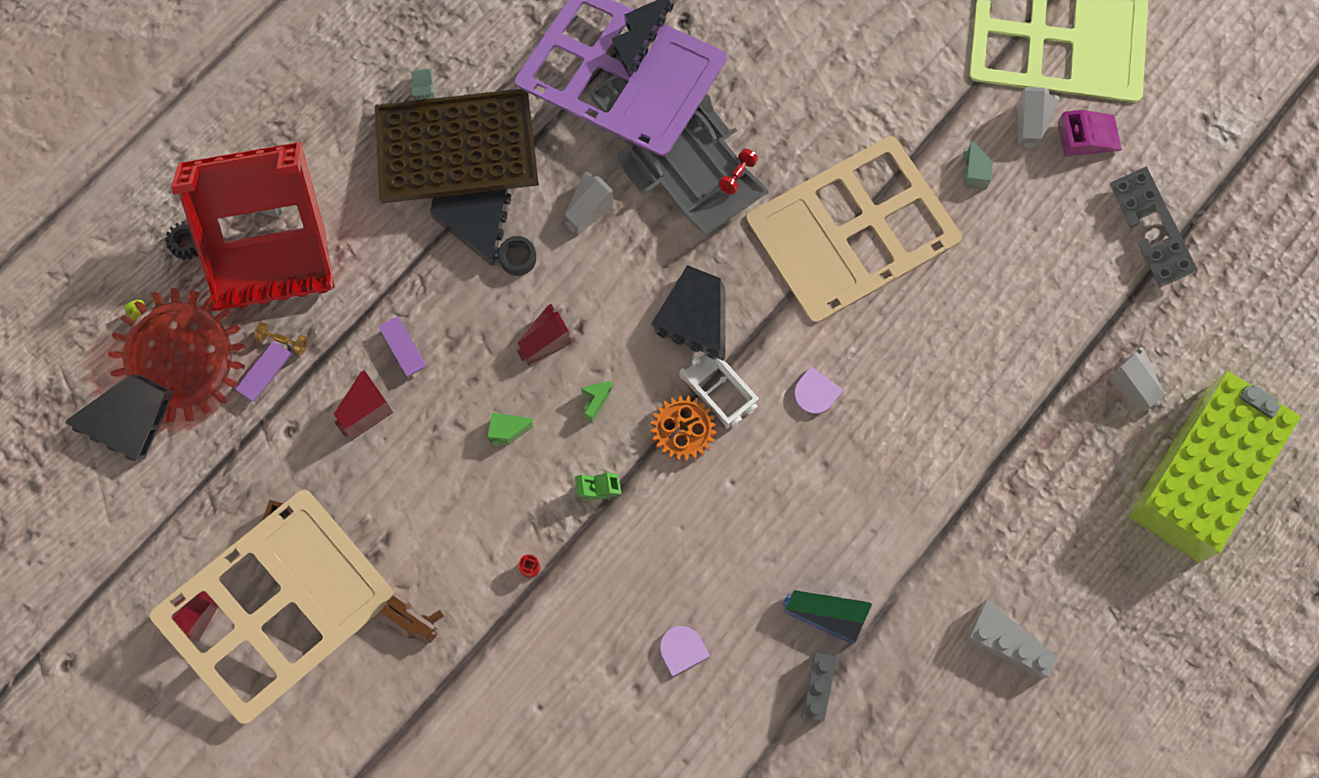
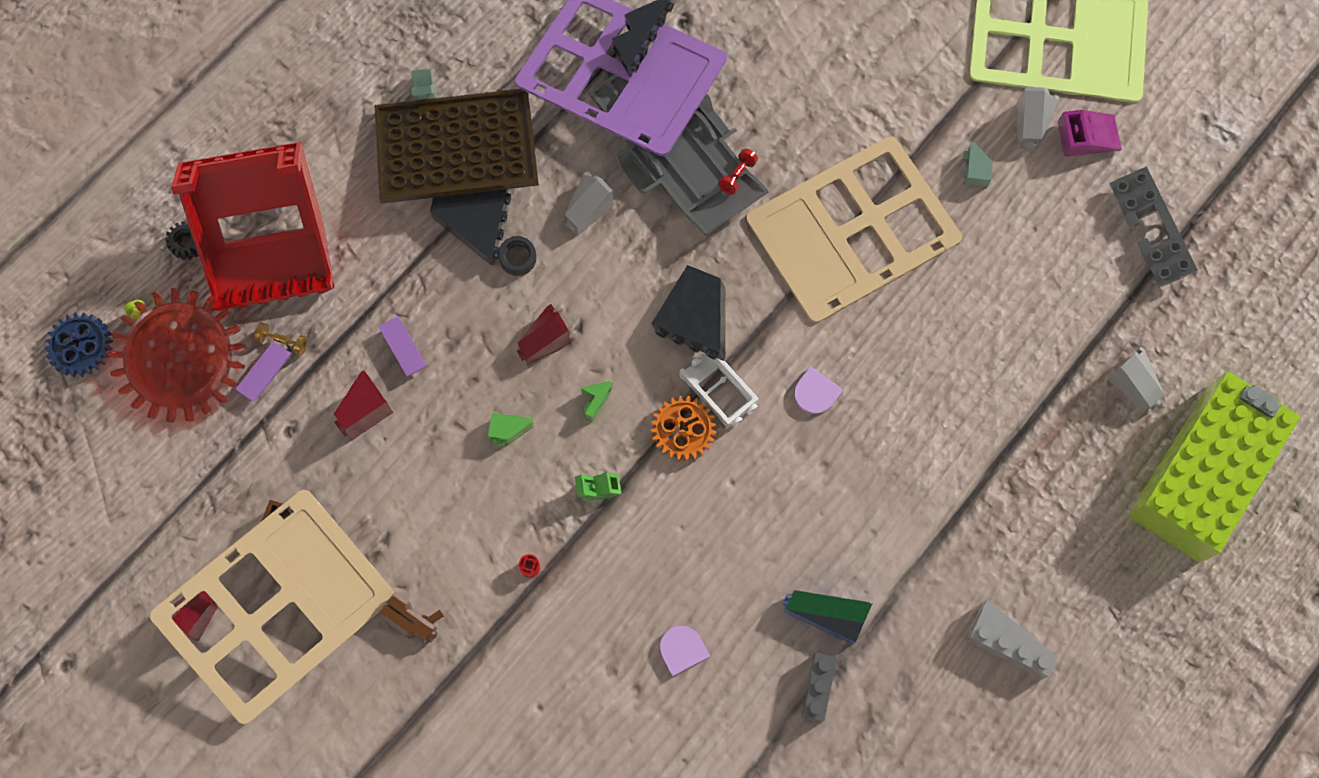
(78, 344): none -> dark blue gear
(125, 416): black slope -> none

